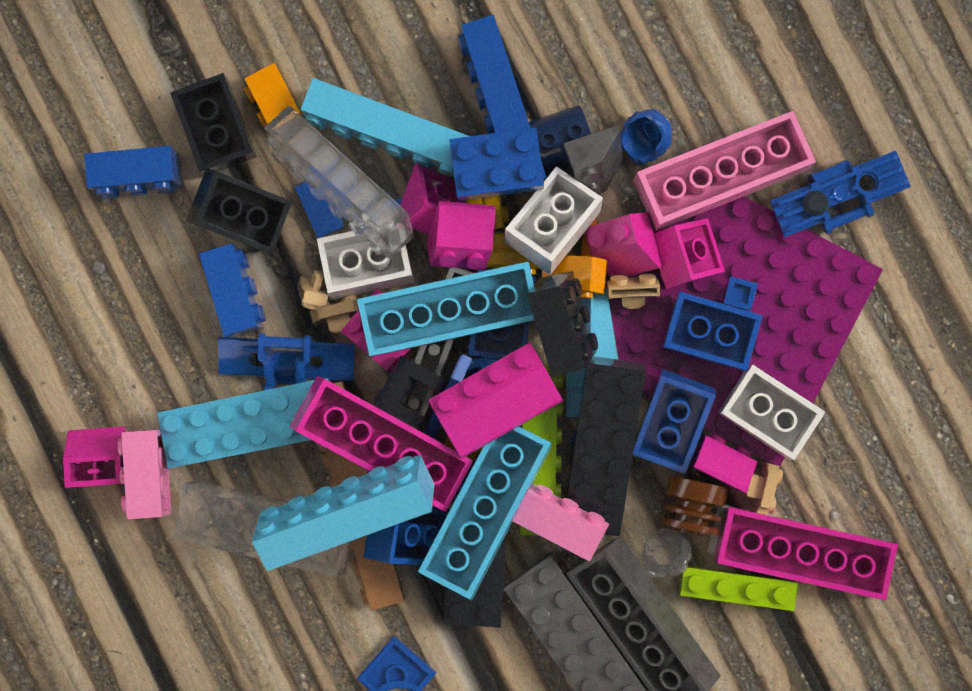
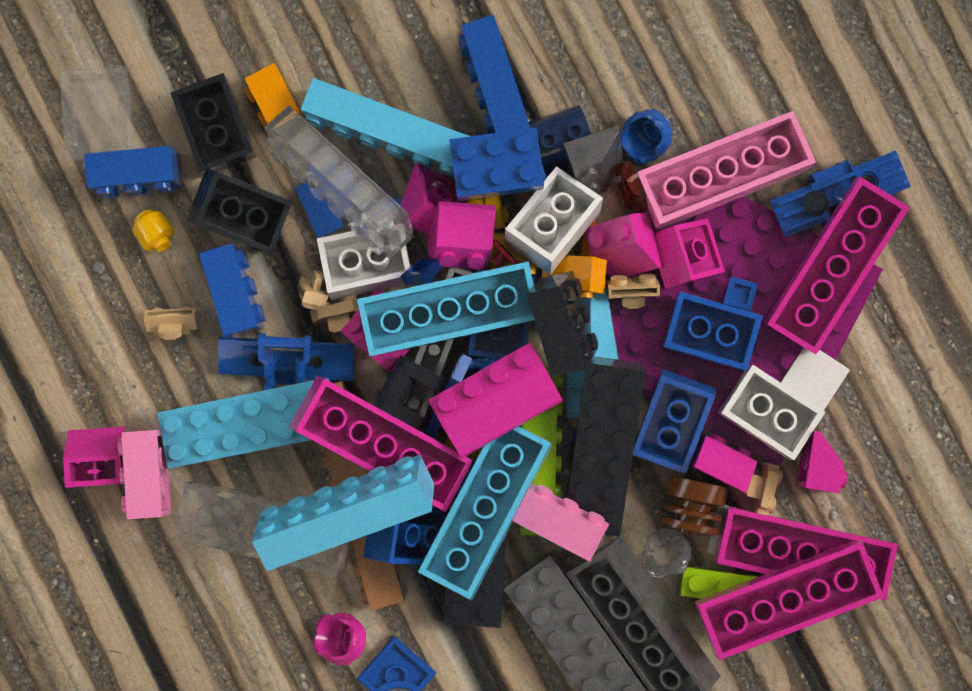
(95, 111): none -> clear piece
(153, 231): none -> yellow head
(171, 322): none -> tan piece
(339, 638): none -> dark pink hair
(421, 272): none -> clear blue plate
(502, 255): none -> dark red plant
(631, 187): none -> clear red tile
(788, 599): none -> dark pink brick
(815, 377): none -> white sticker
(820, 466): none -> dark pink slope
(836, 264): none -> dark pink brick

